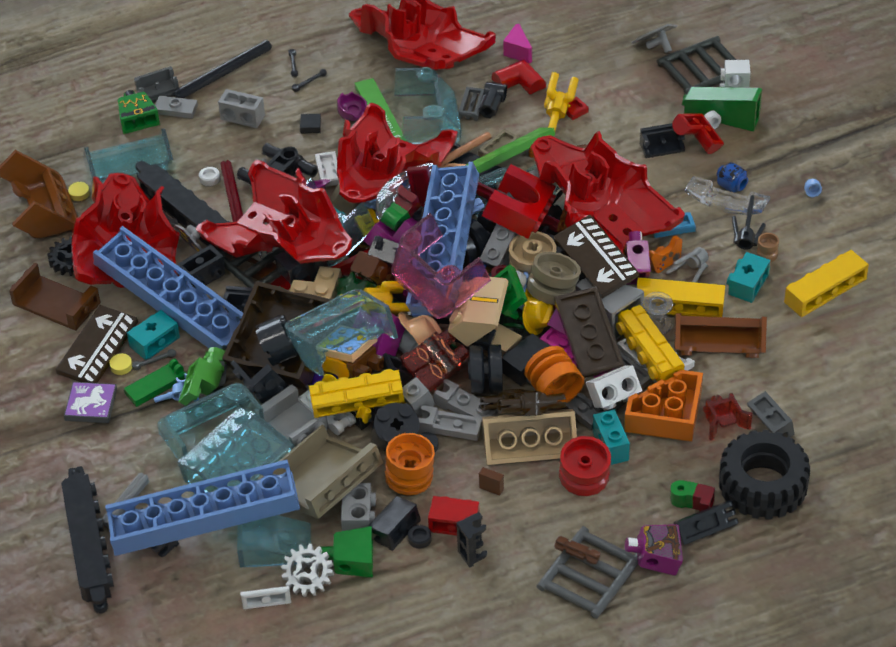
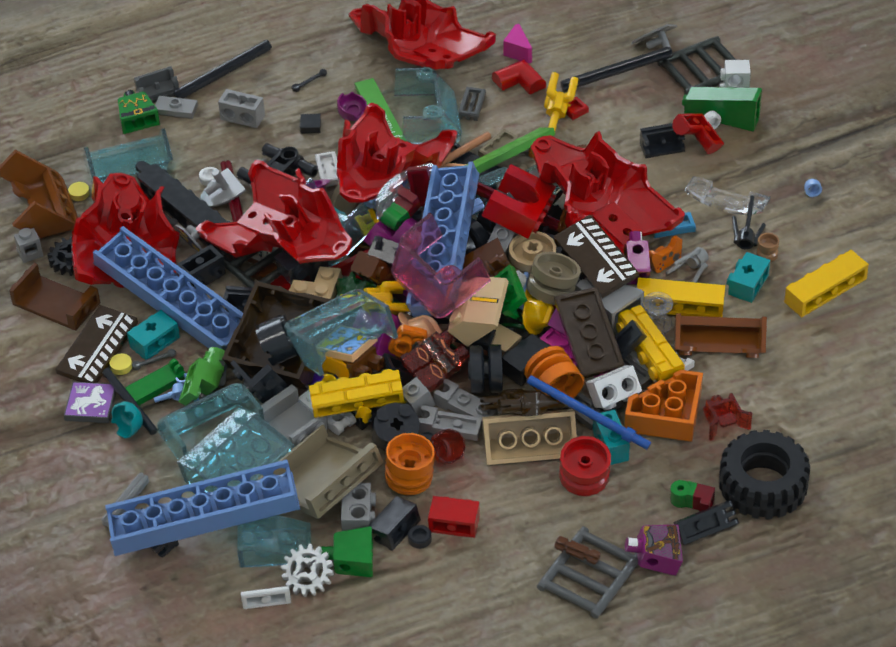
(25, 240): none -> light grey brick
(86, 539): black hinge -> none
(125, 395): none -> black bar
(127, 418): none -> teal hair
(222, 188): none -> light grey shield
(292, 53): black hinge -> none
(406, 338): none -> orange piece
(448, 446): none -> clear red hair
(470, 538): black hinge -> none
(491, 256): none -> reddish brown hinge
(491, 481): reddish brown tile -> none
(492, 97): black piece -> none
(620, 67): none -> black axle
(628, 434): none -> blue bar
(629, 338): none -> black tile
(732, 177): blue head -> none
(771, 414): dark grey hinge -> none

